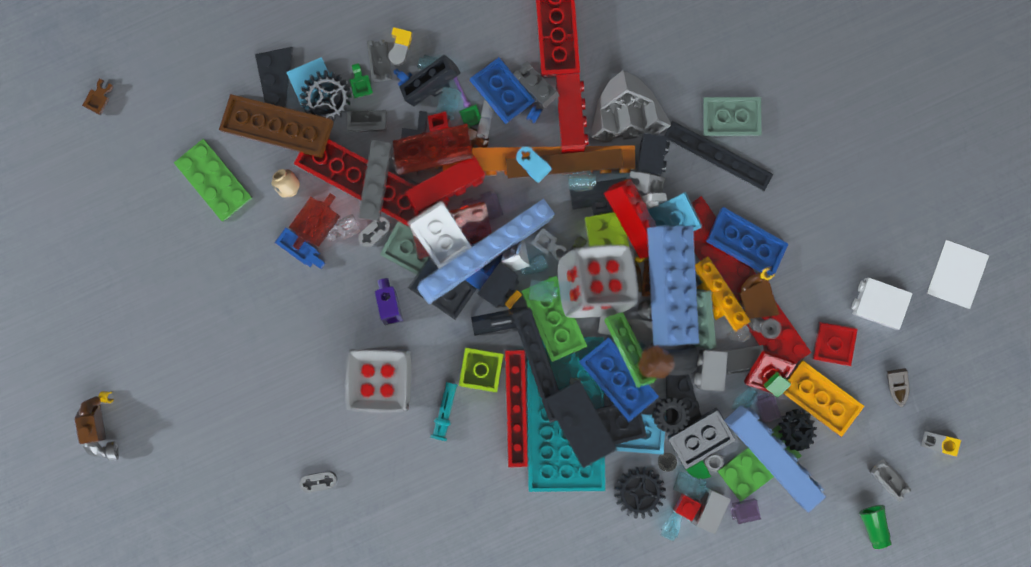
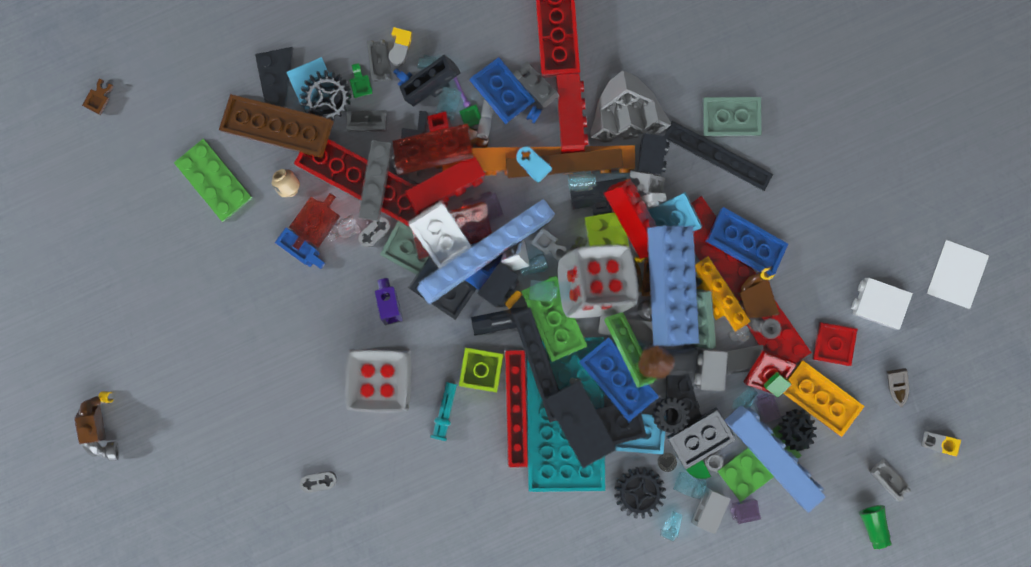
(687, 507): red brick -> none

